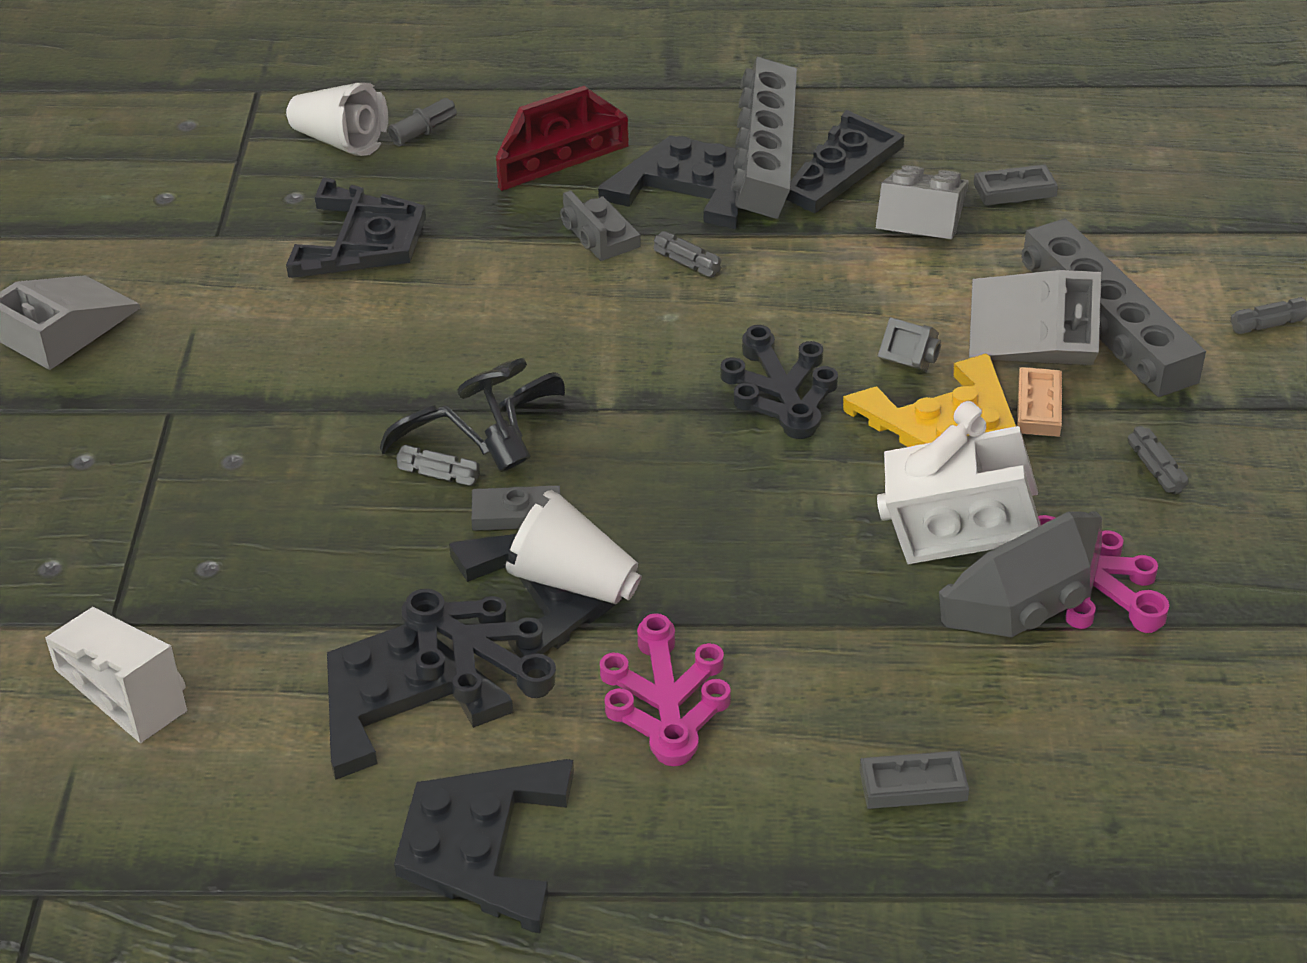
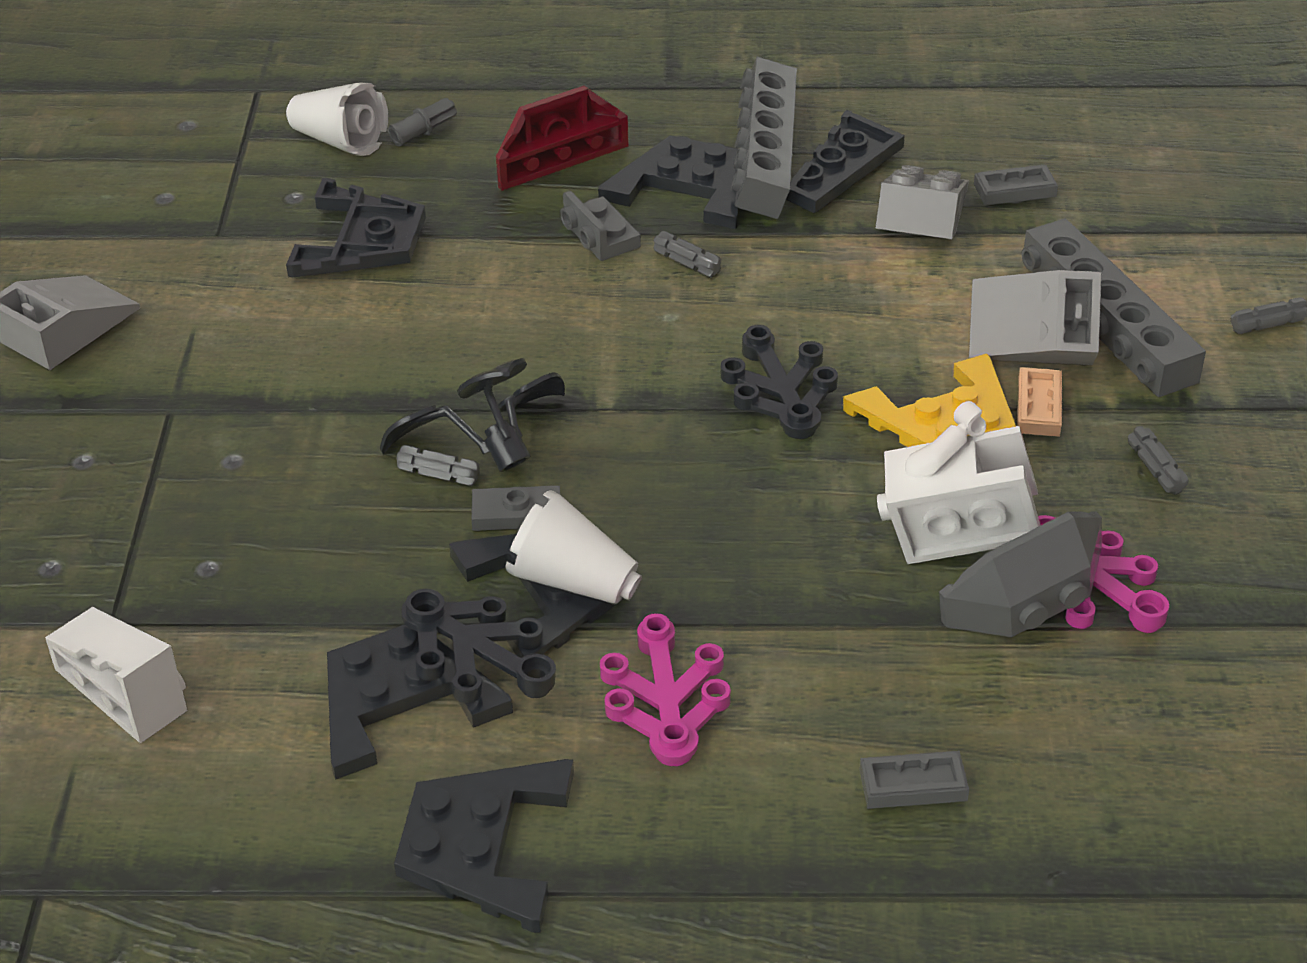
(910, 344): bracket -> none

